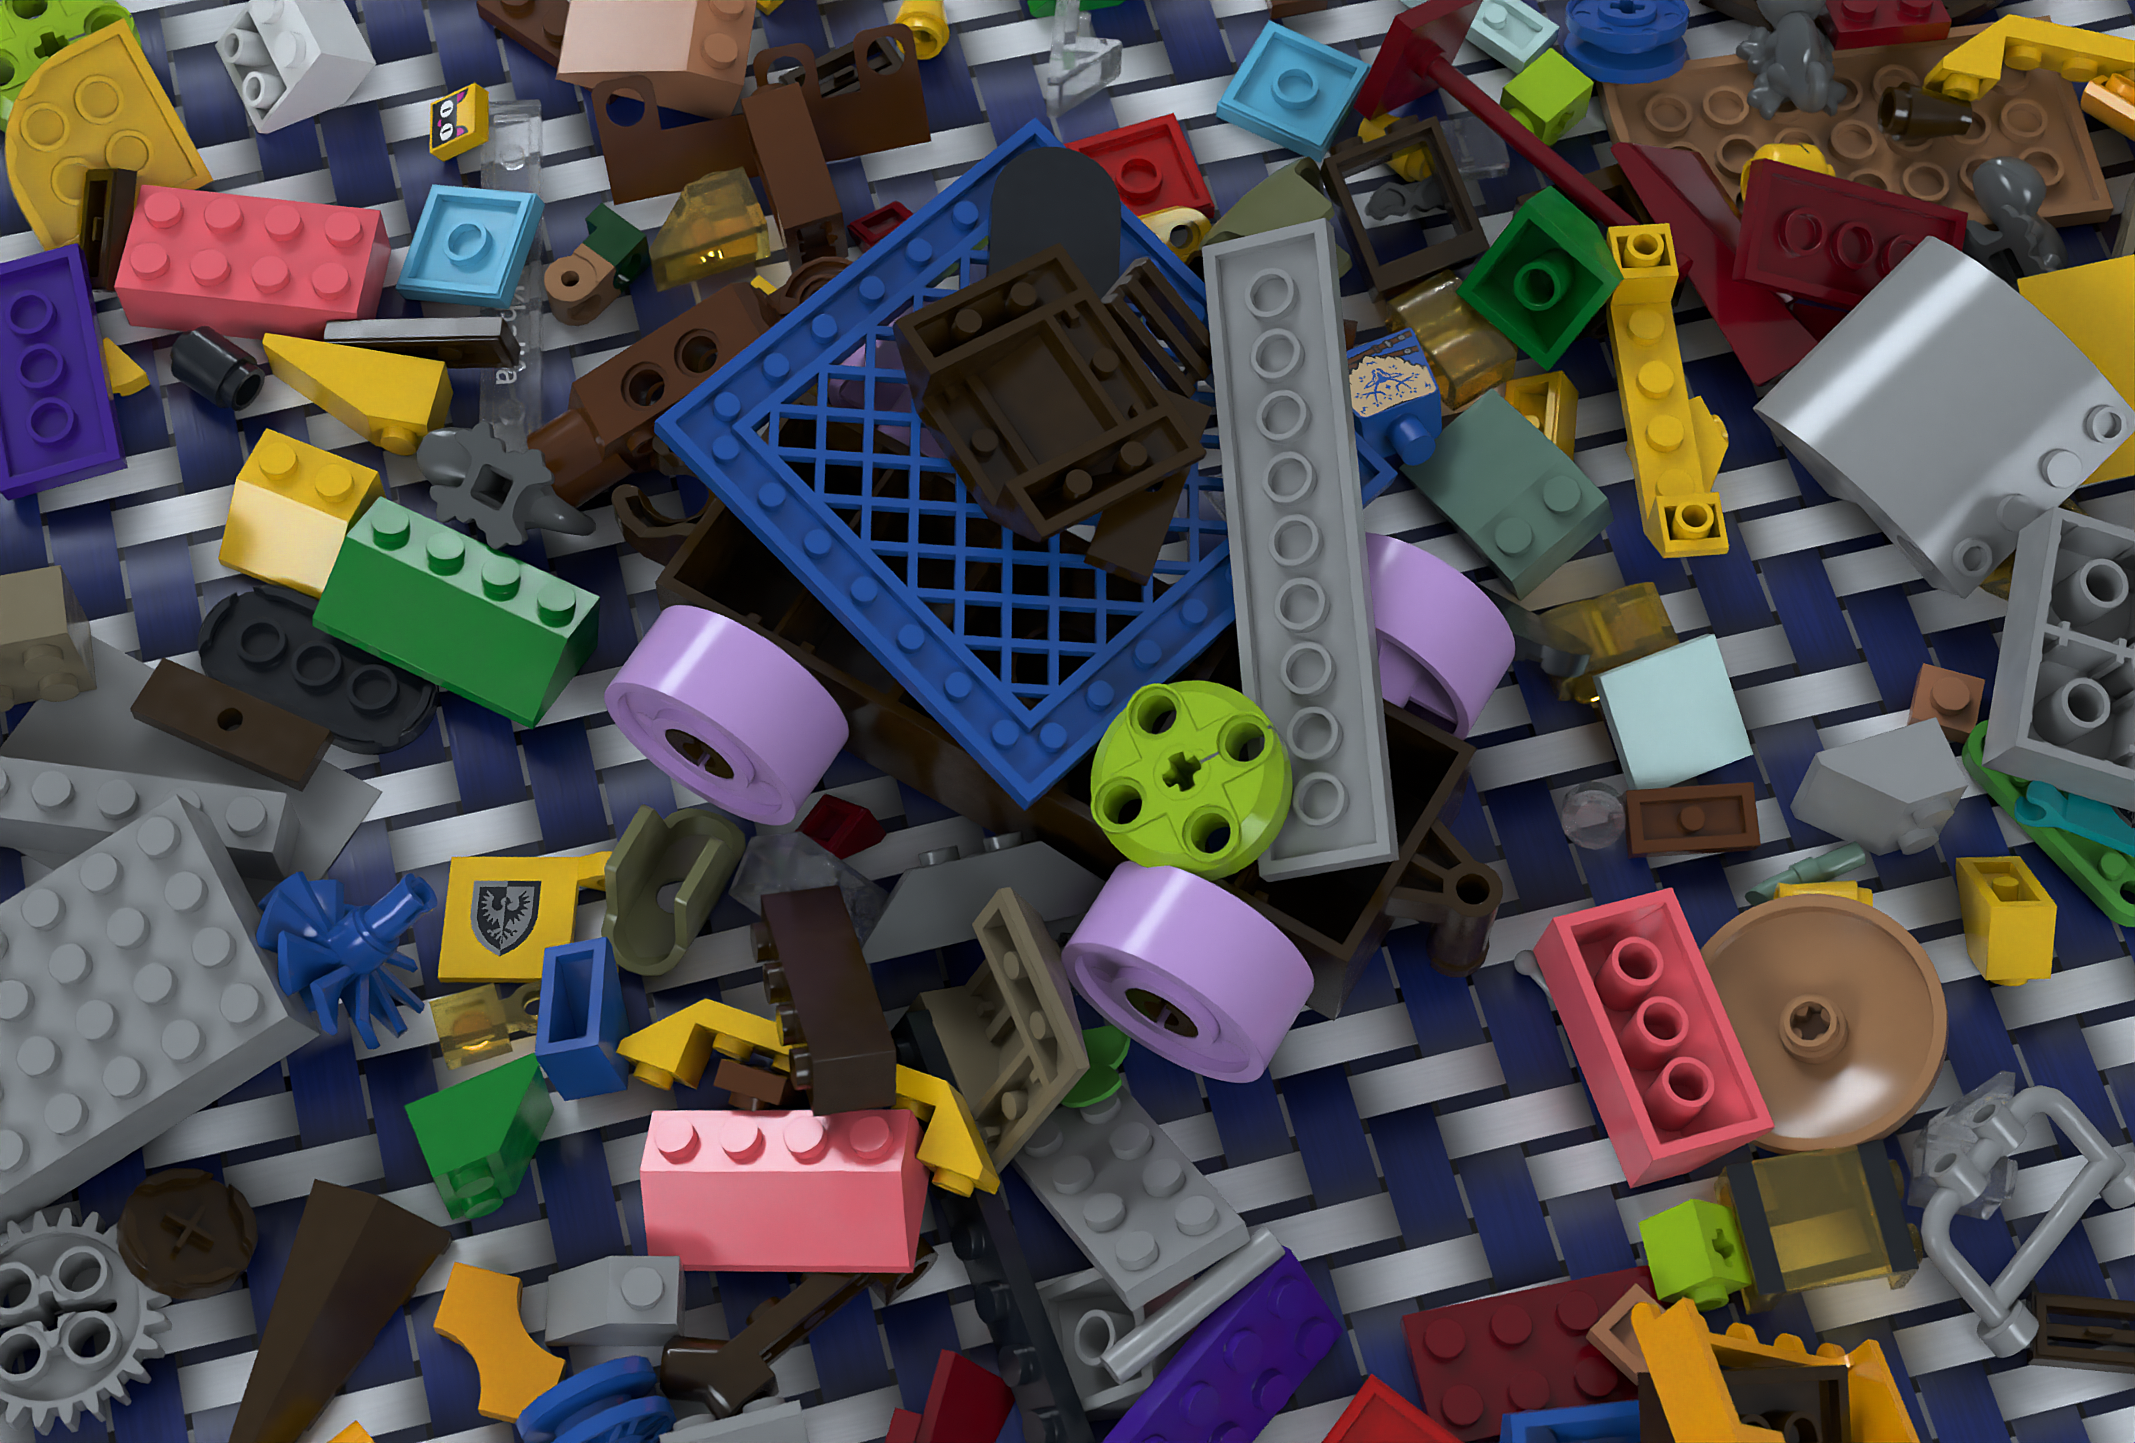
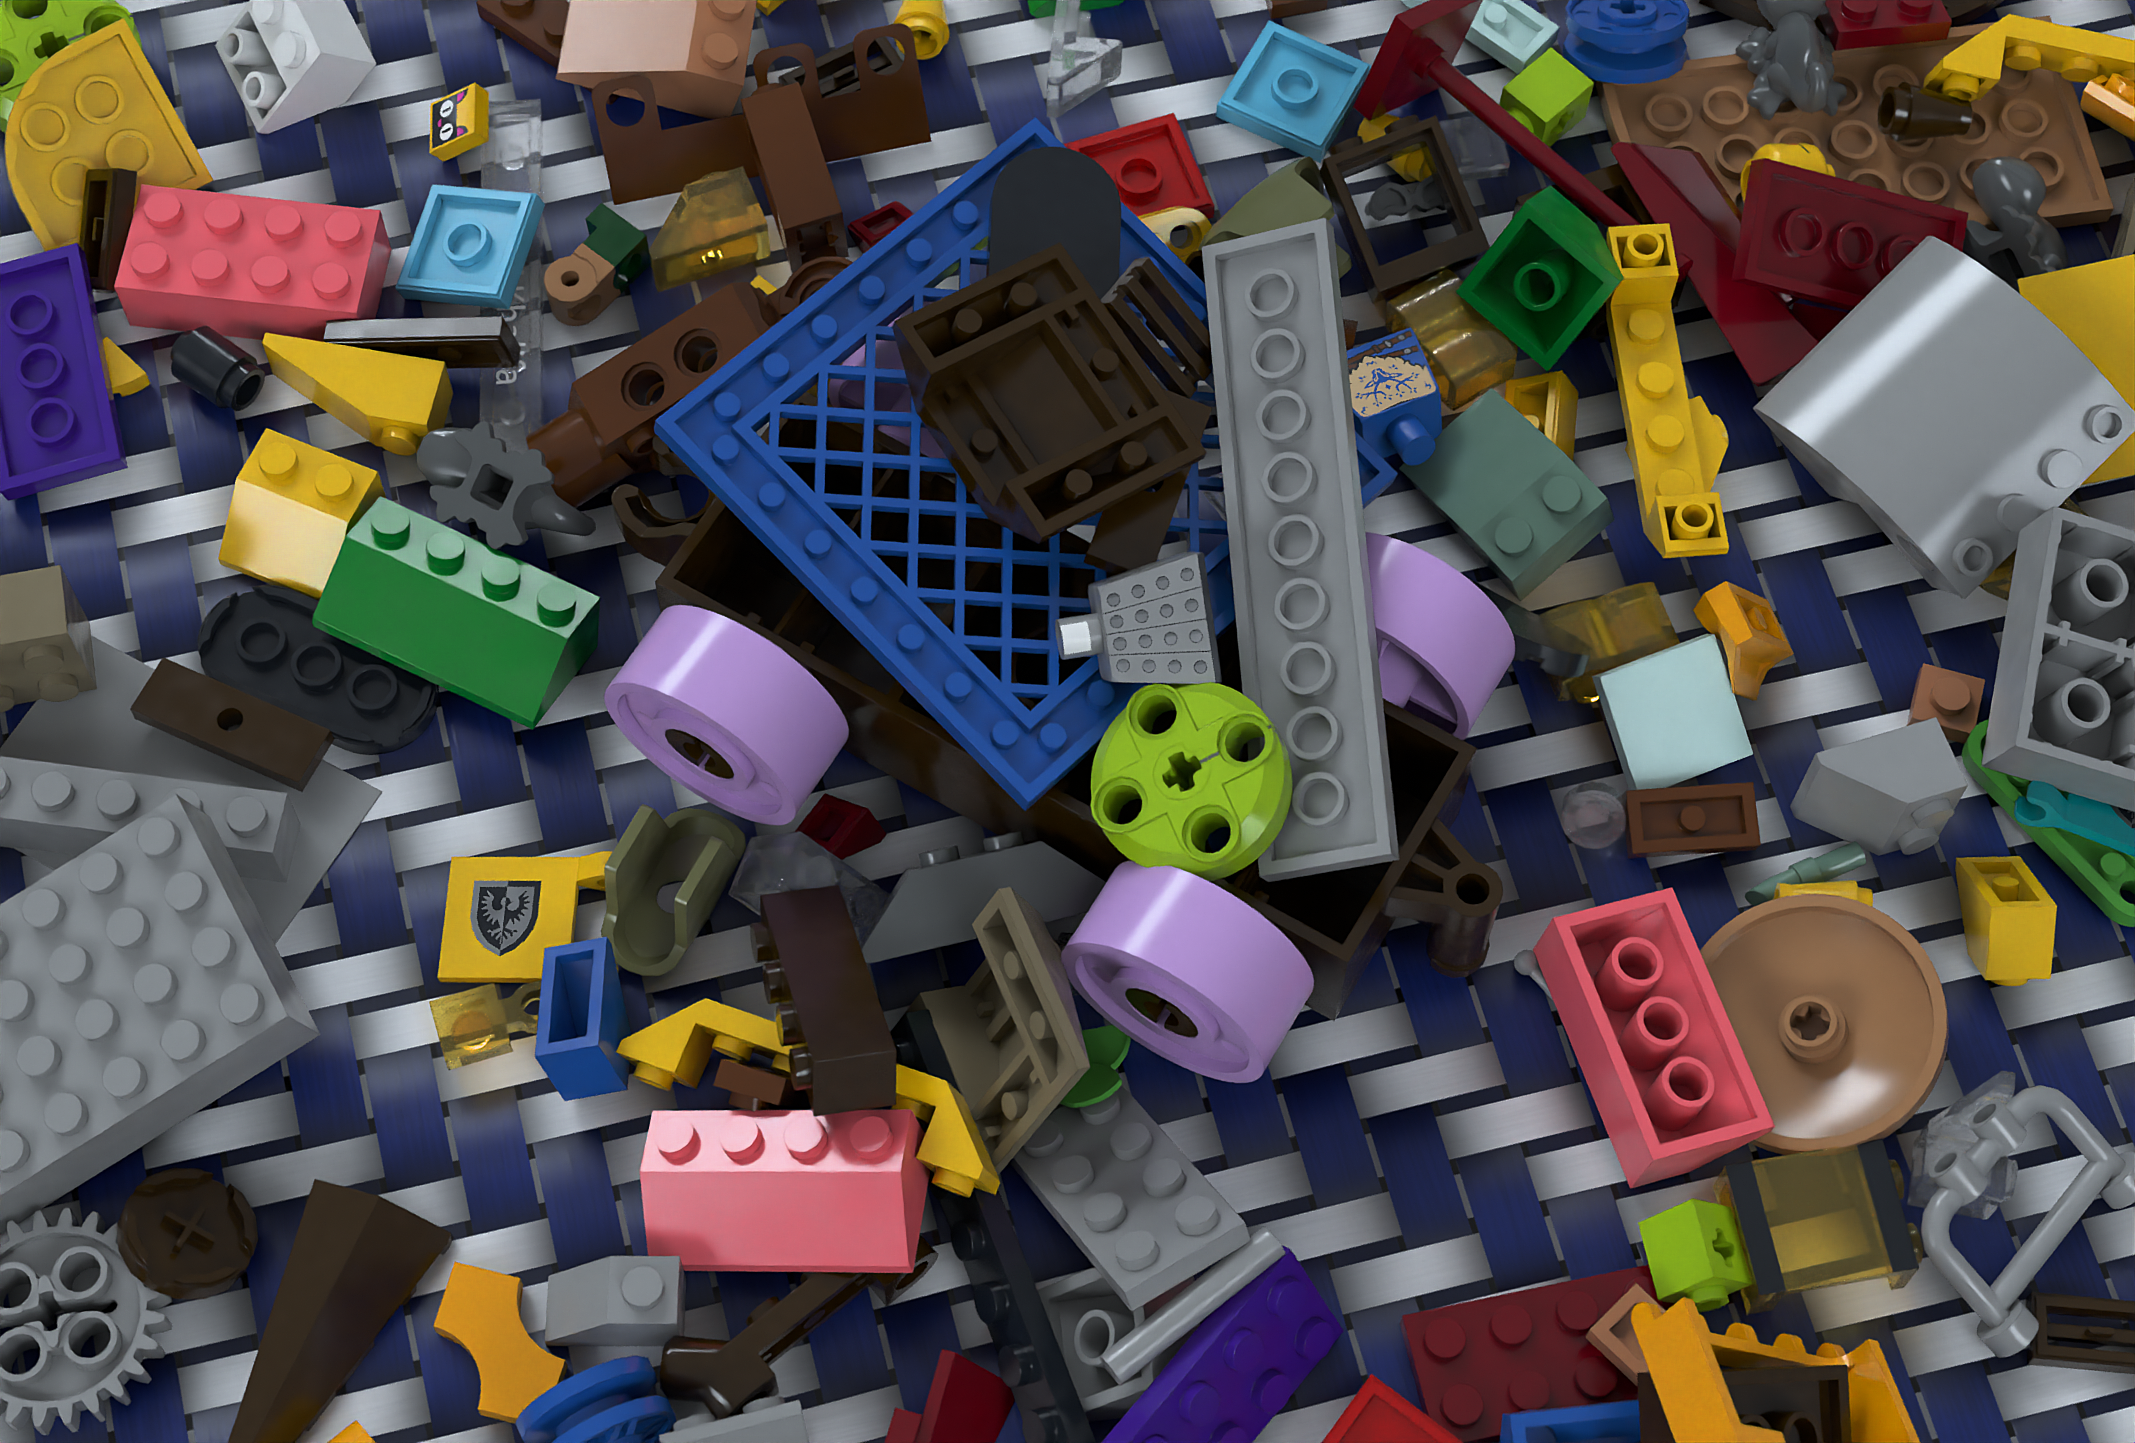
(340, 949): blue piece -> none
(483, 1135): green slope -> none
(1148, 625): none -> light grey torso
(1748, 633): none -> light orange slope

